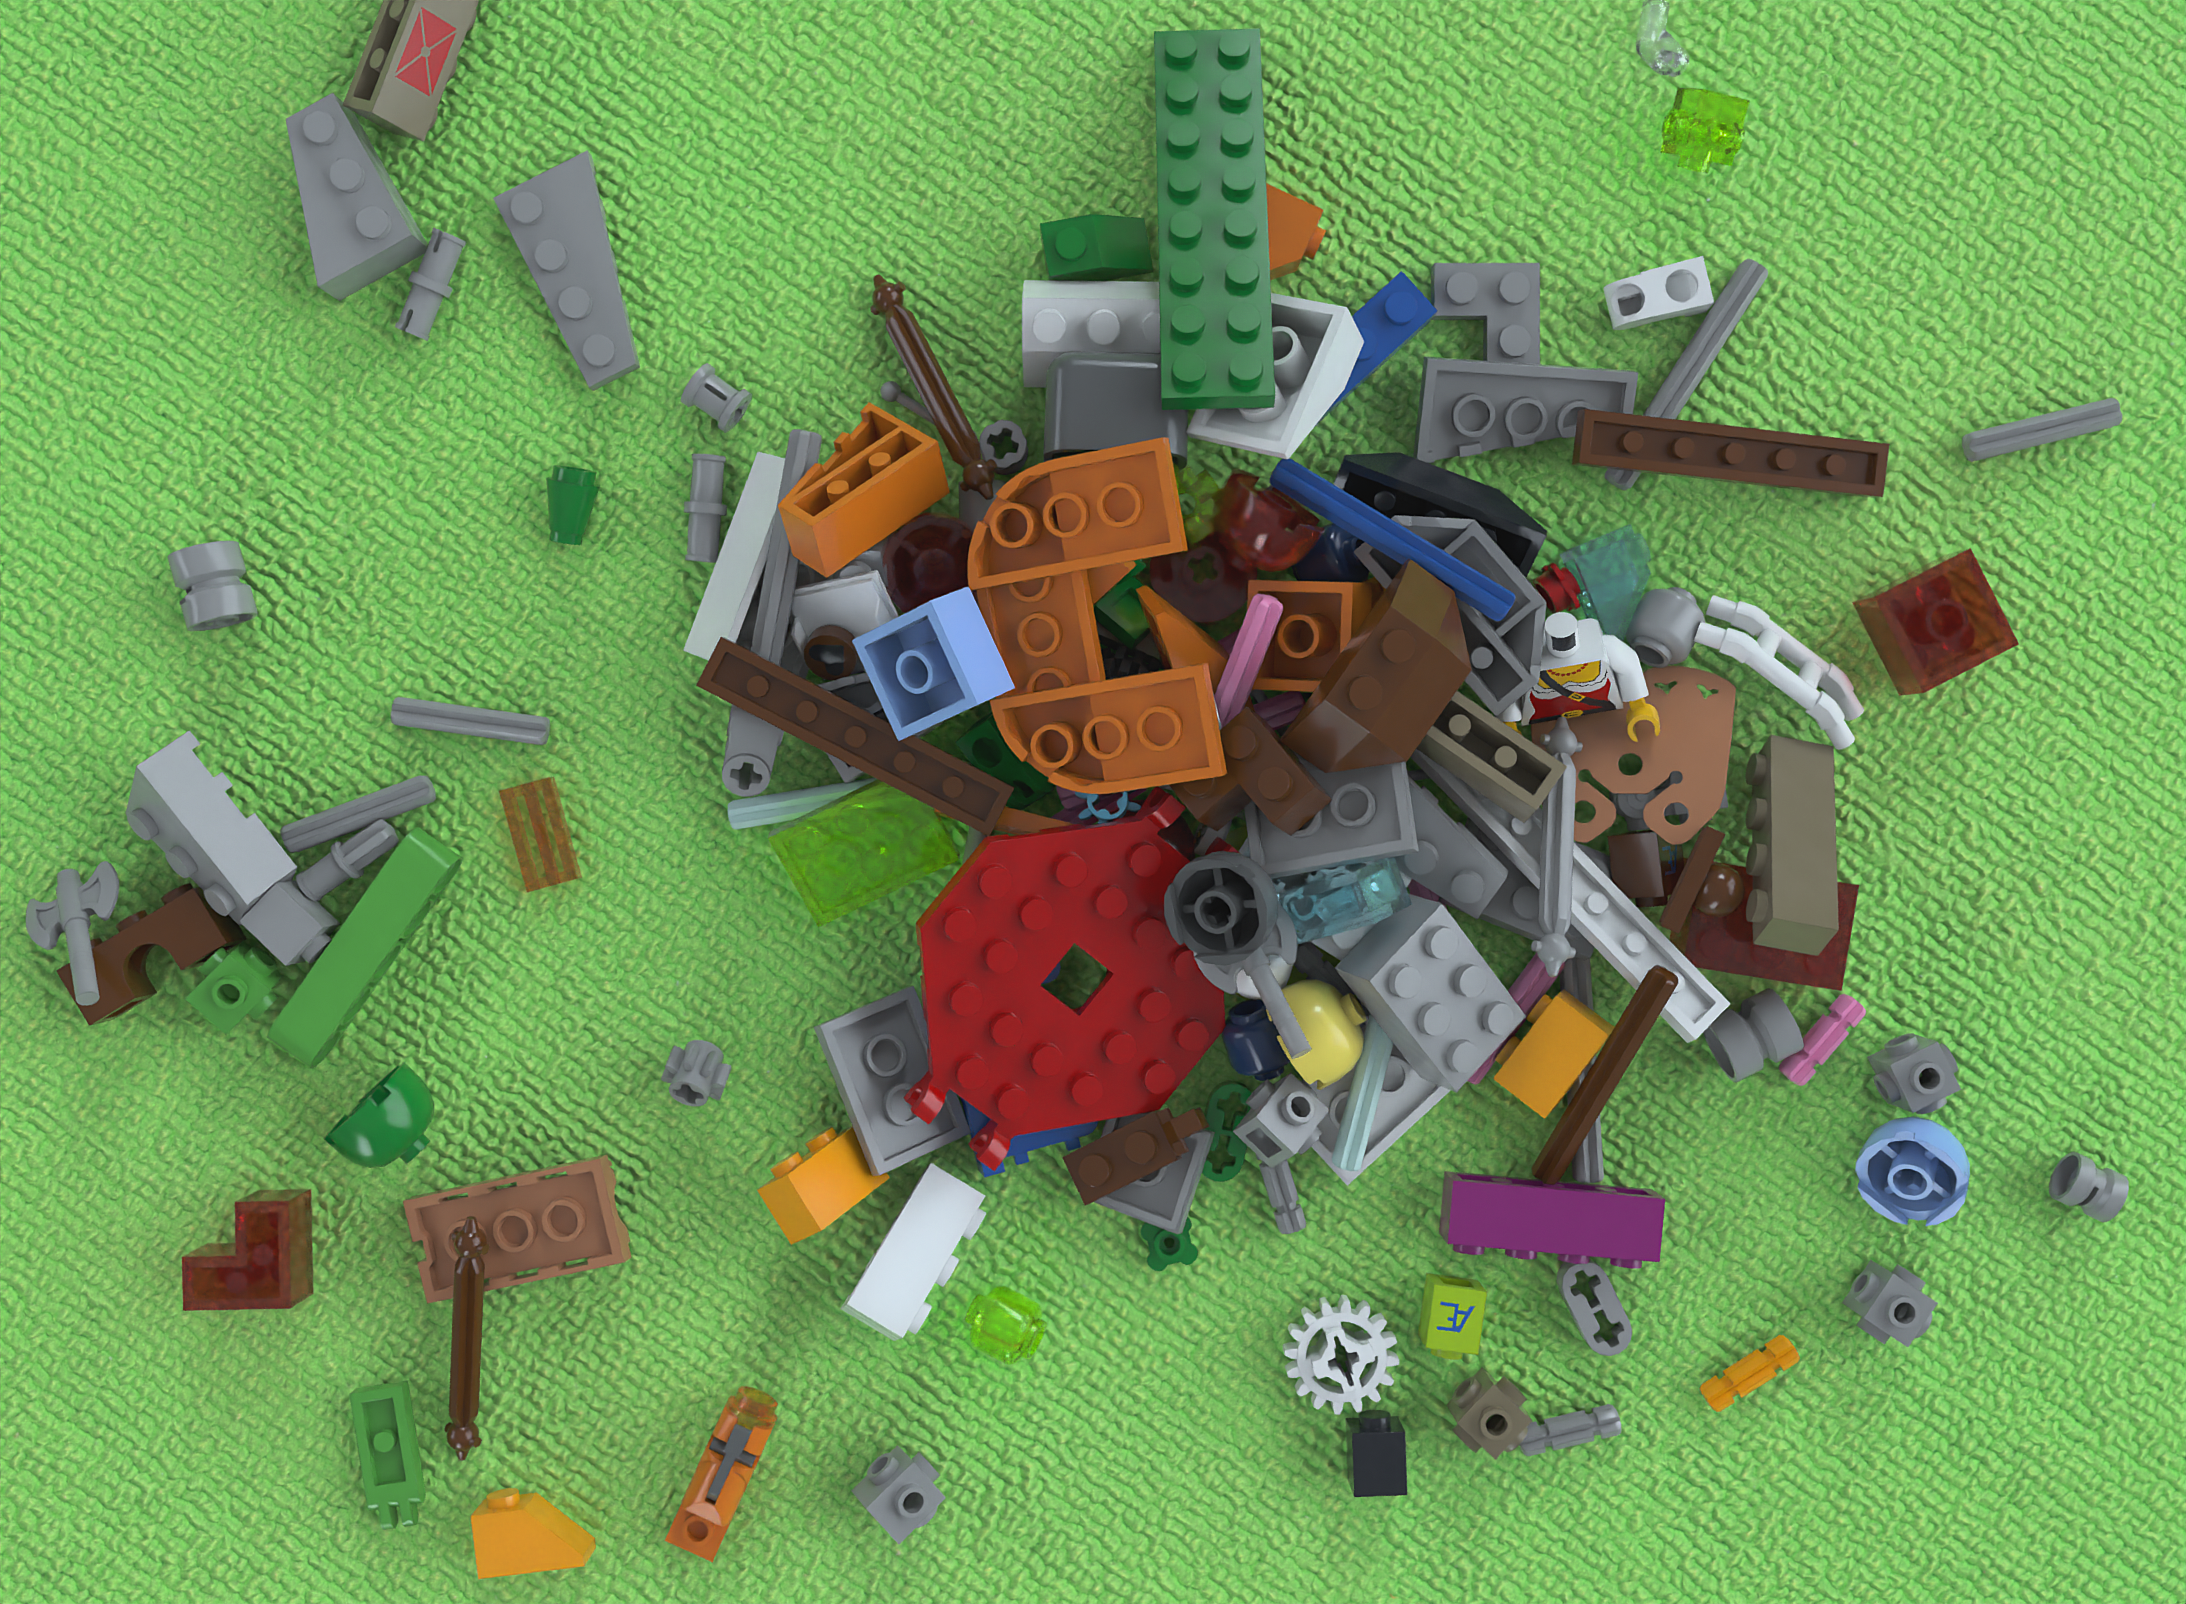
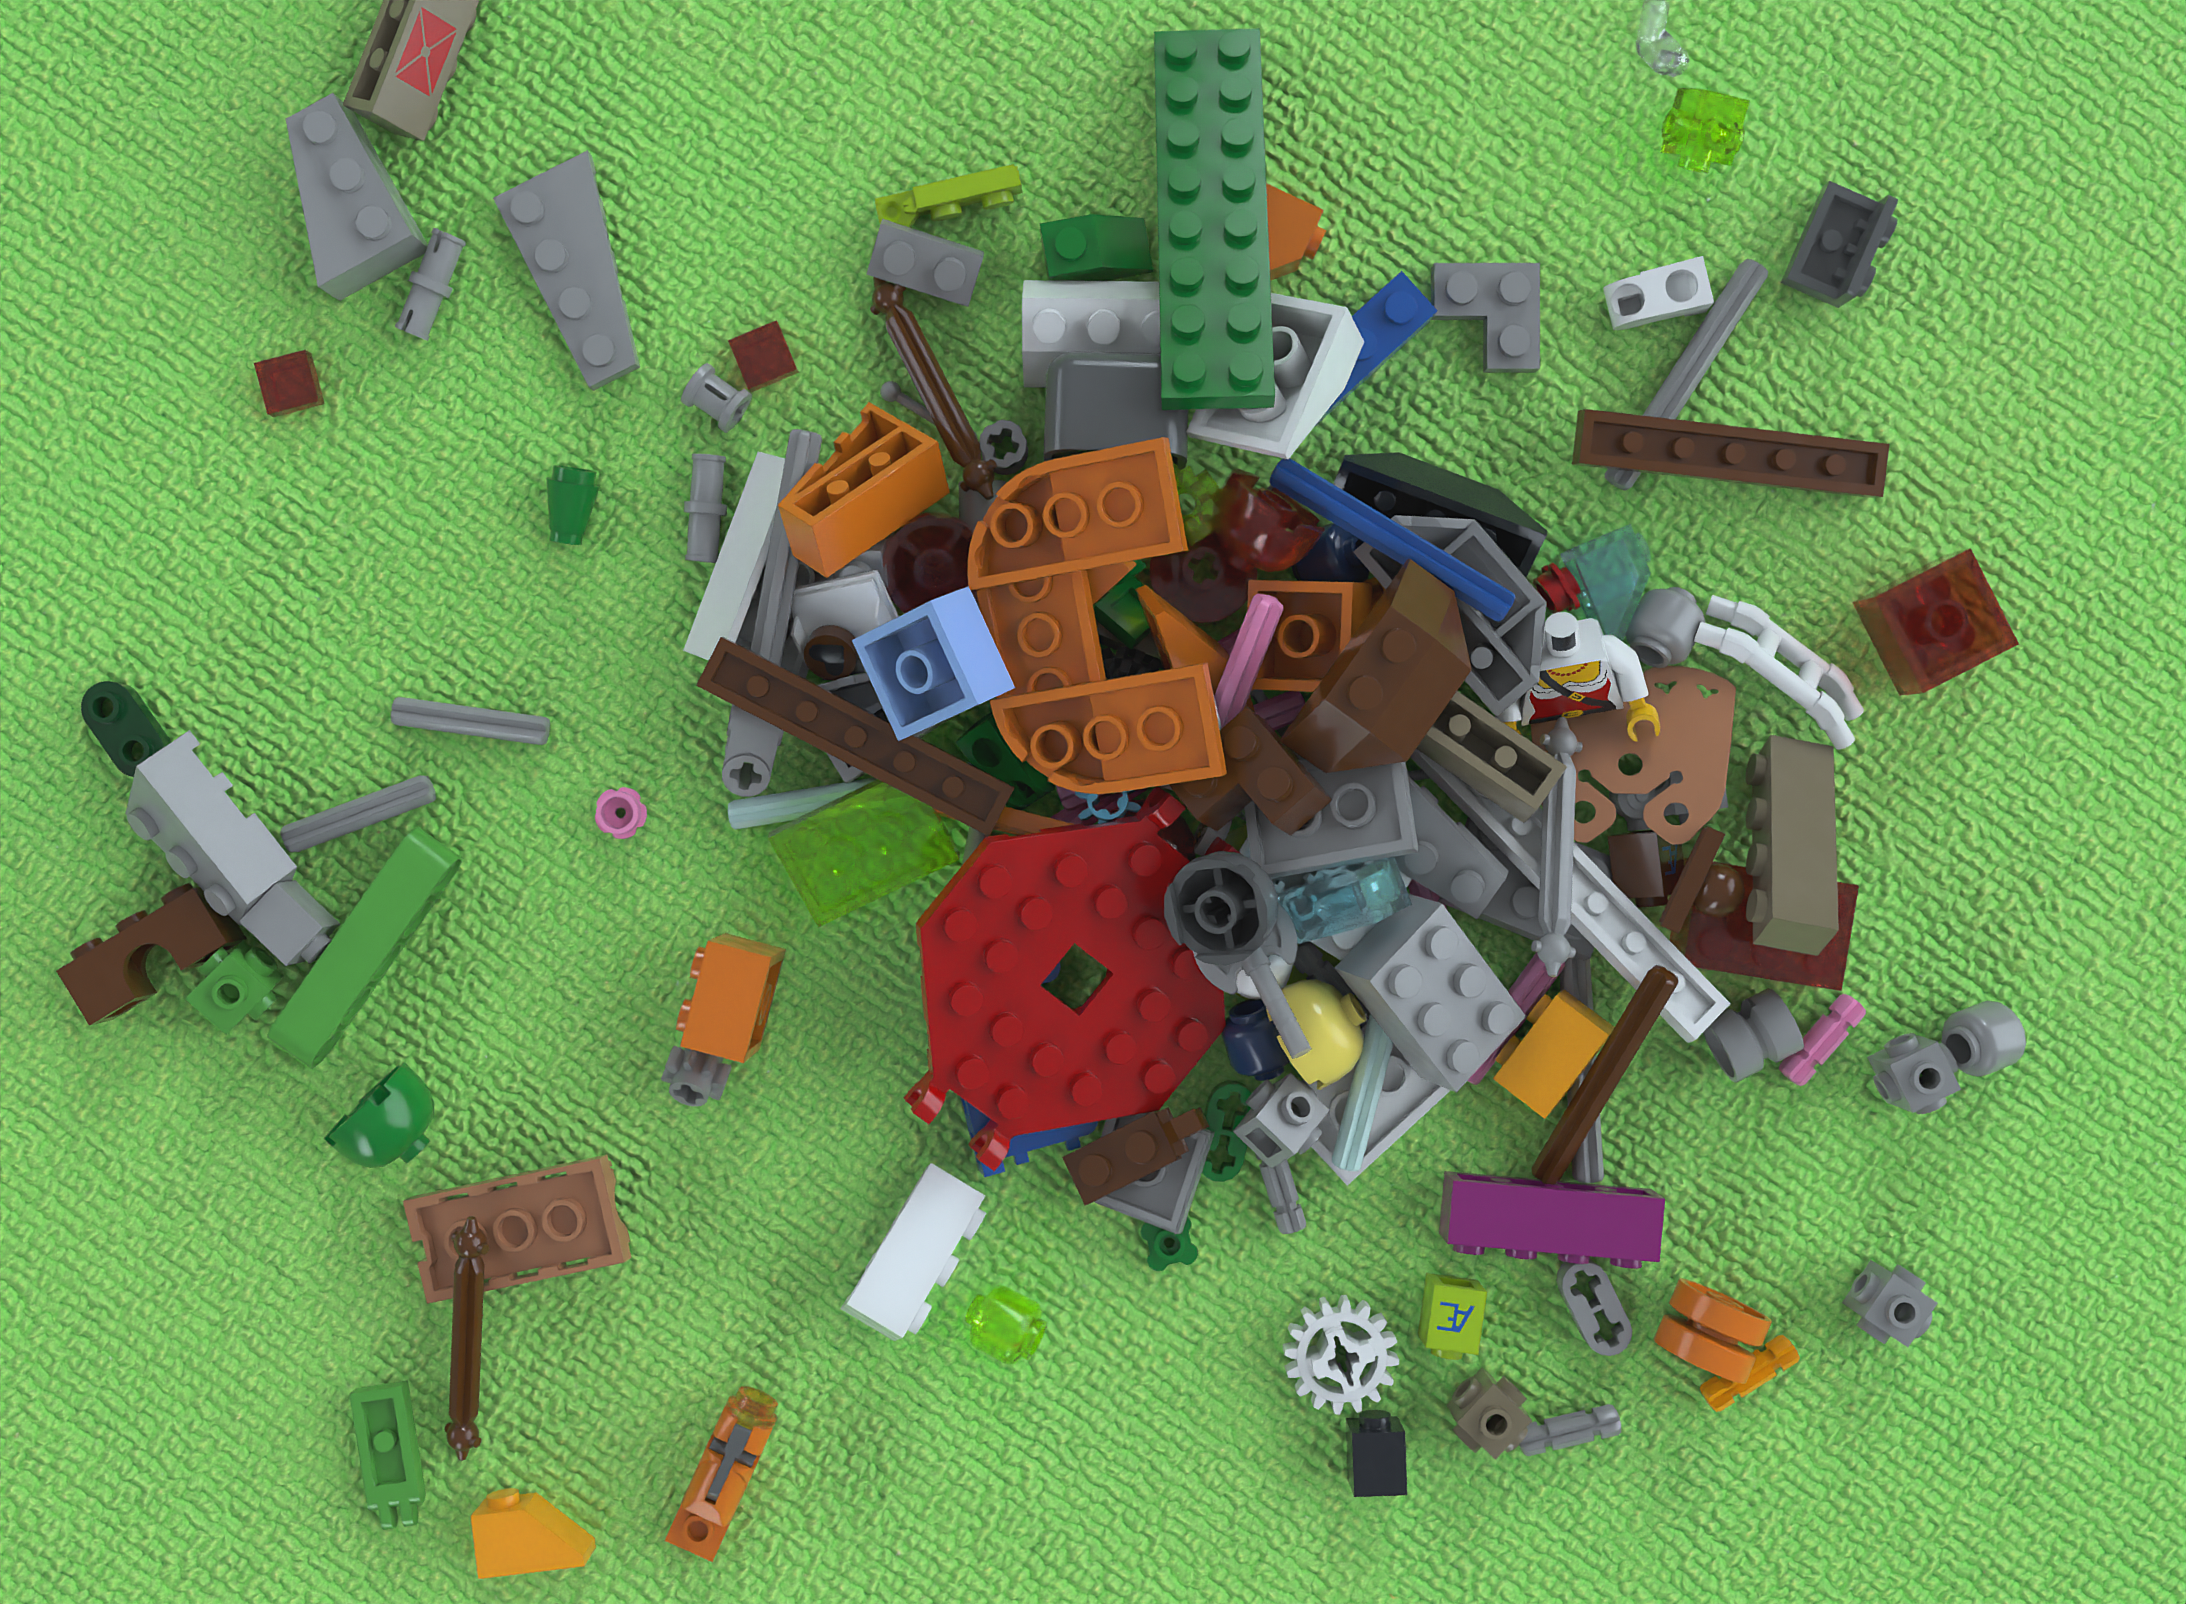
(72, 915): light grey piece -> none
(127, 724): none -> dark green plate
(212, 585): light grey wheel -> none
(266, 1264): clear red brick -> none
(289, 383): none -> clear red tile
(347, 860): light grey axle -> none
(559, 826): clear orange tile -> none
(606, 812): none -> bright pink plate
(730, 997): none -> orange brick
(763, 356): none -> clear red tile
(820, 1185): light orange brick -> none
(875, 1062): light grey plate -> none
(900, 1492): light grey brick -> none
(925, 262): none -> light grey plate
(946, 197): none -> lime hinge
(1506, 404): light grey wing -> none
(1712, 1330): none -> orange wheel
(1840, 244): none -> dark grey bracket
(1913, 1171): light blue cylinder -> none
(1984, 1038): none -> light grey head
(2041, 429): light grey axle -> none
(2082, 1184): light grey wheel -> none

